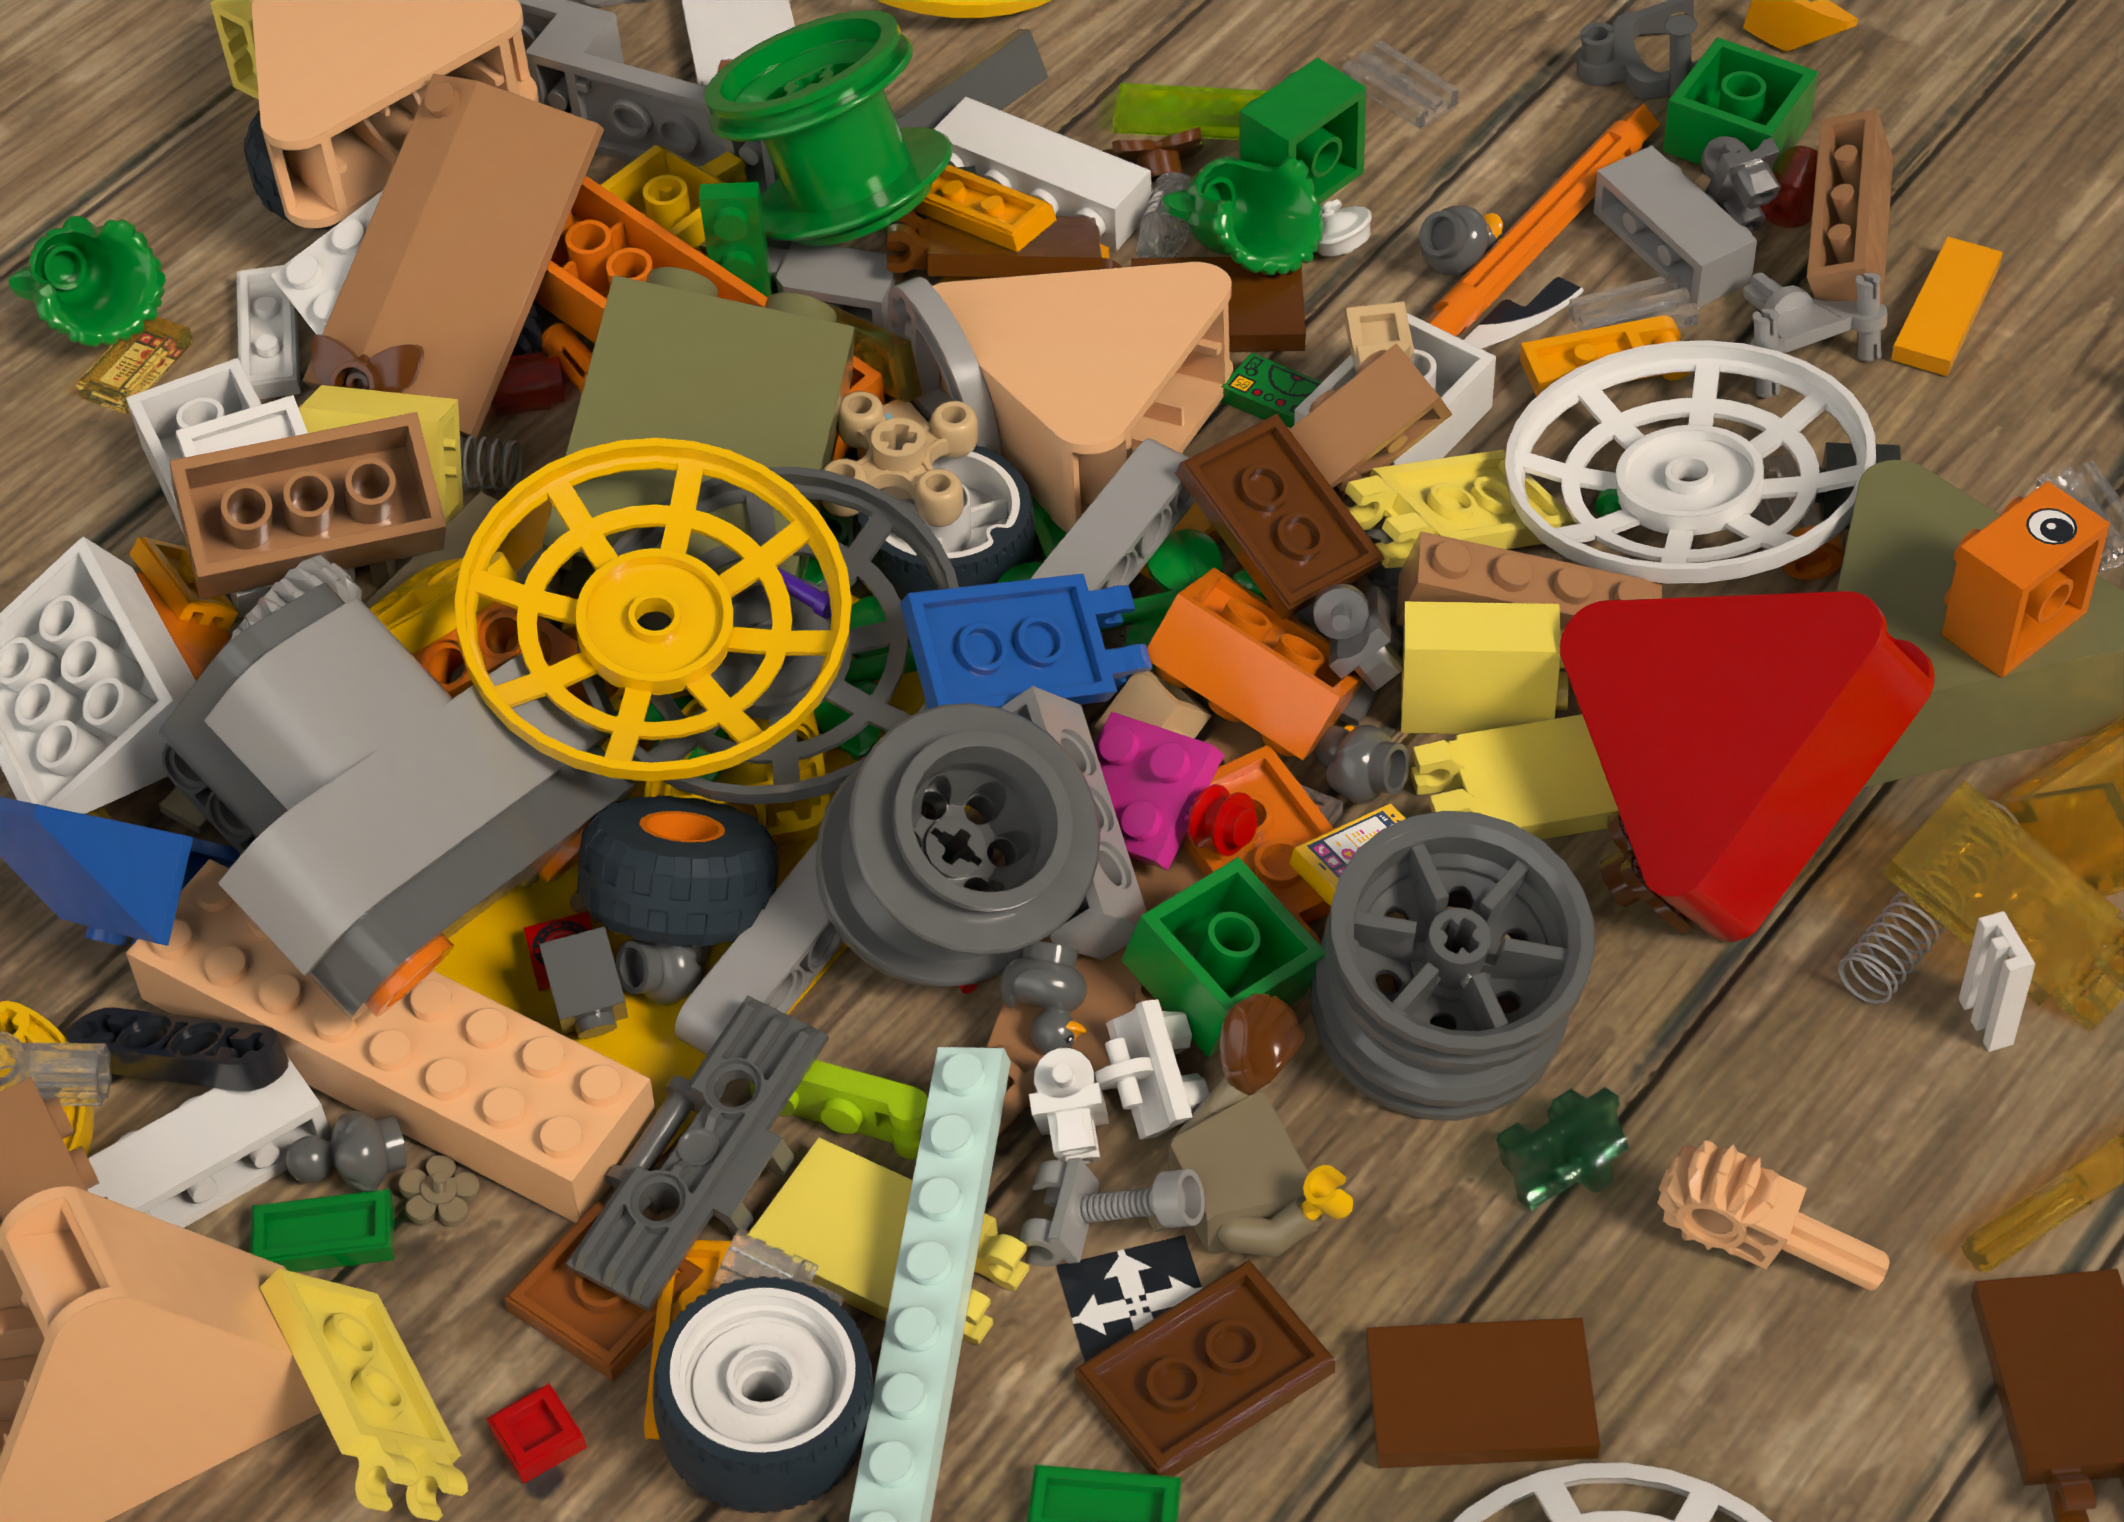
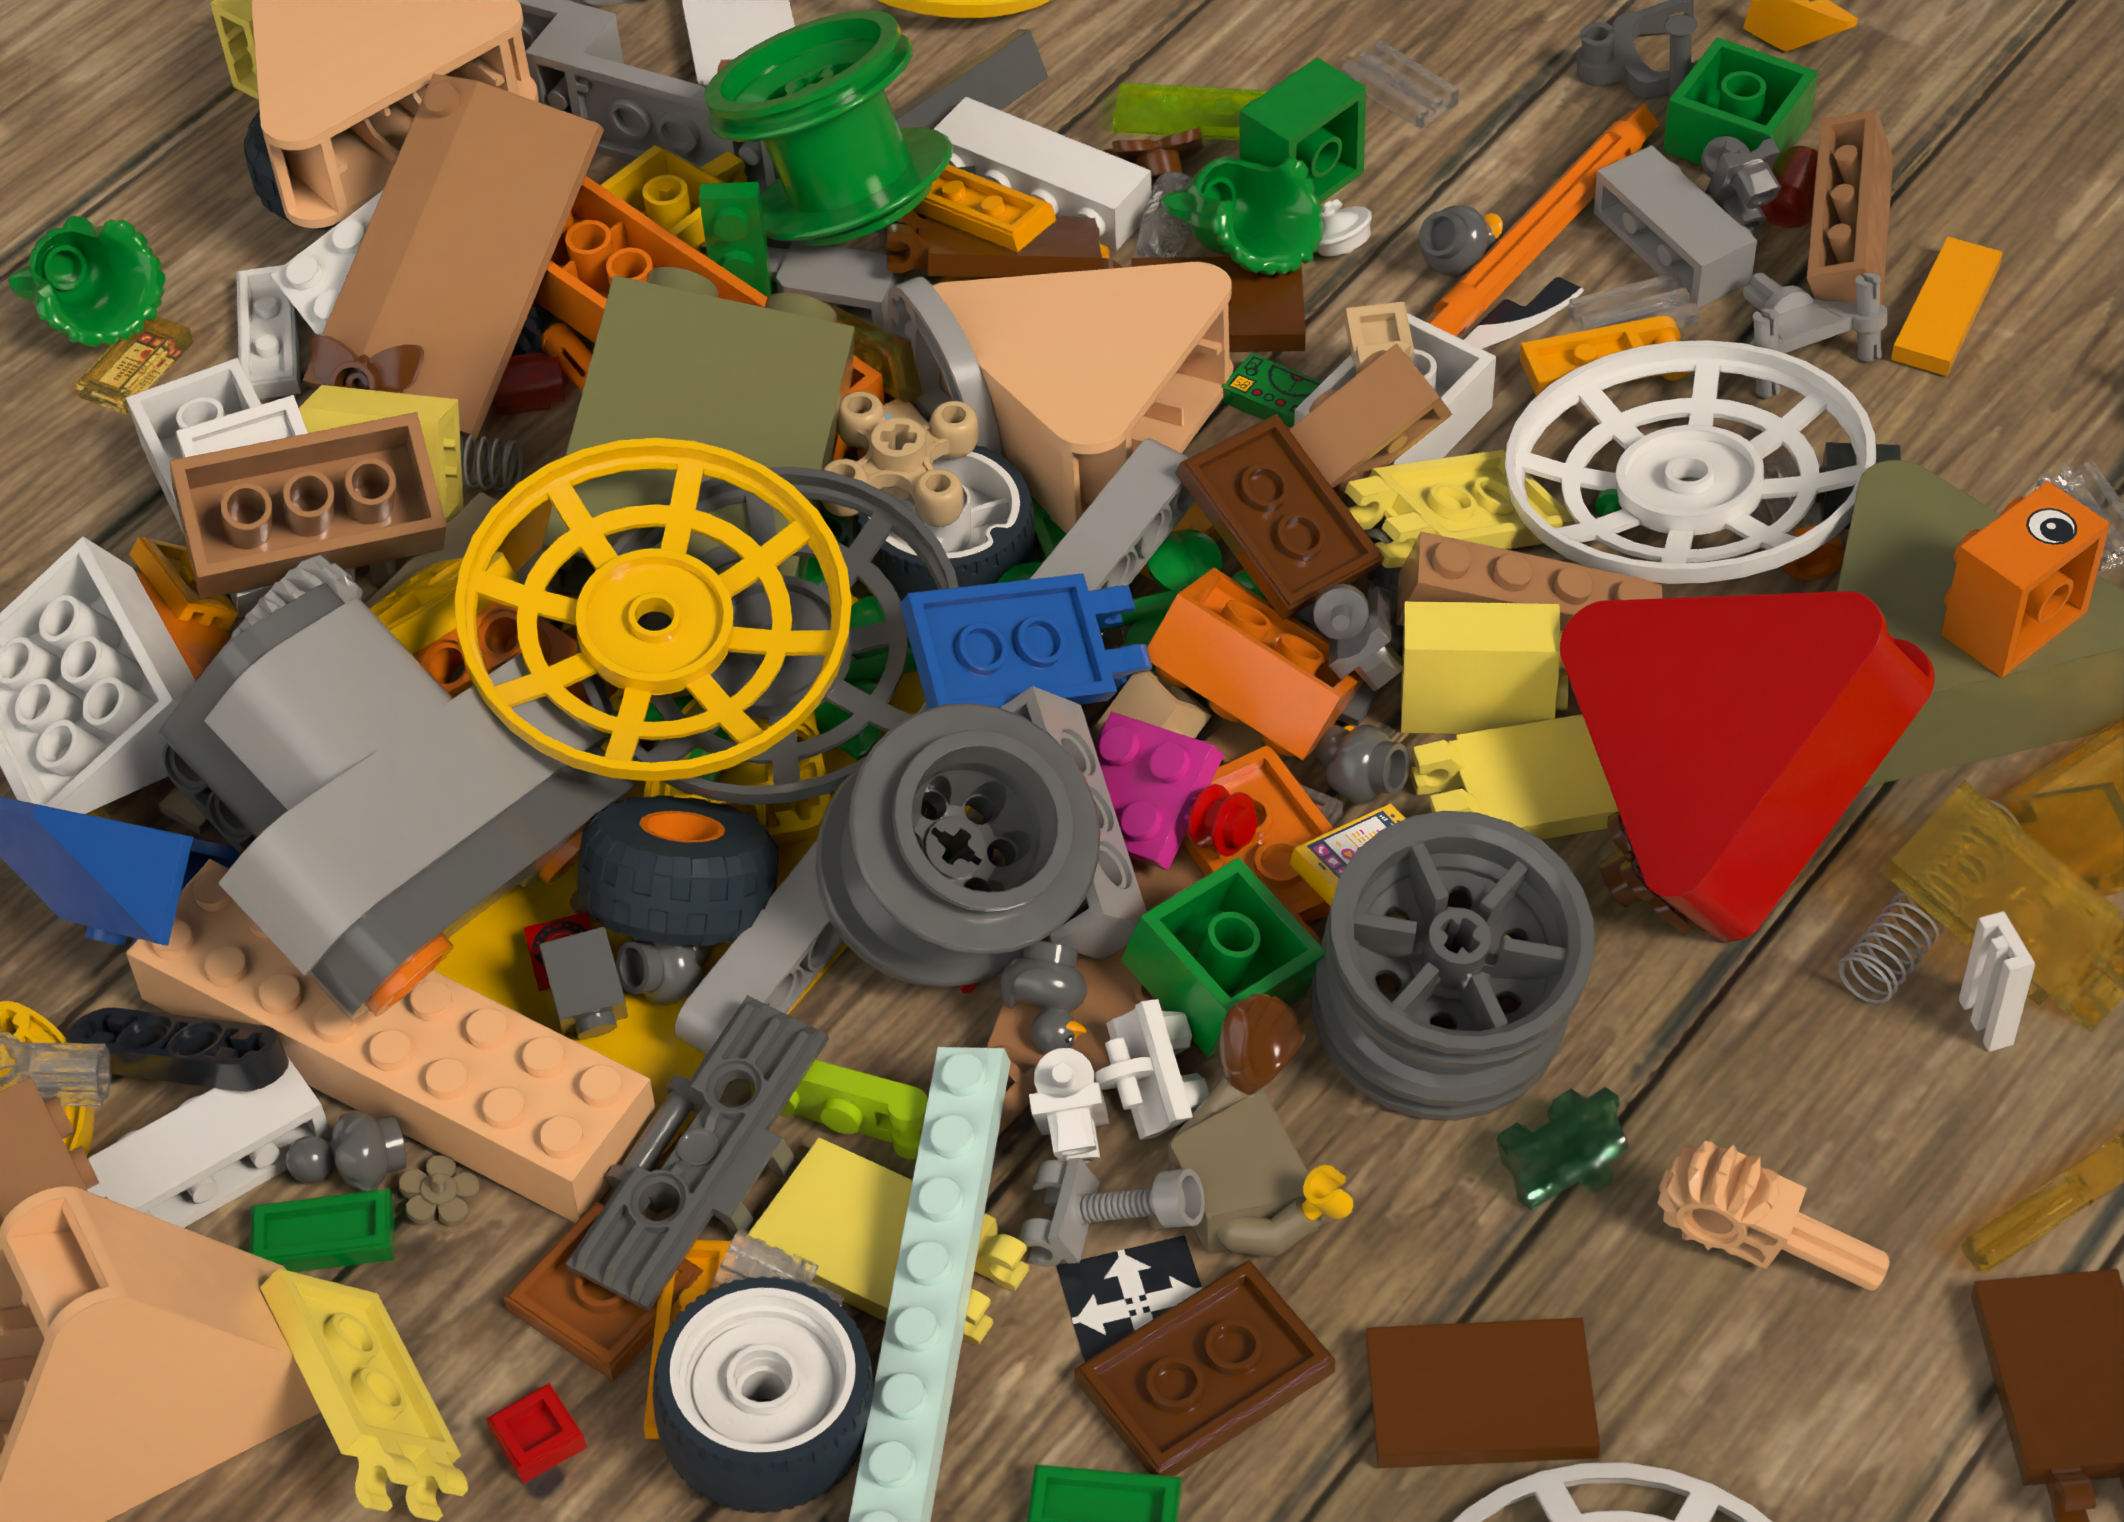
(807, 594): dark purple piece -> none

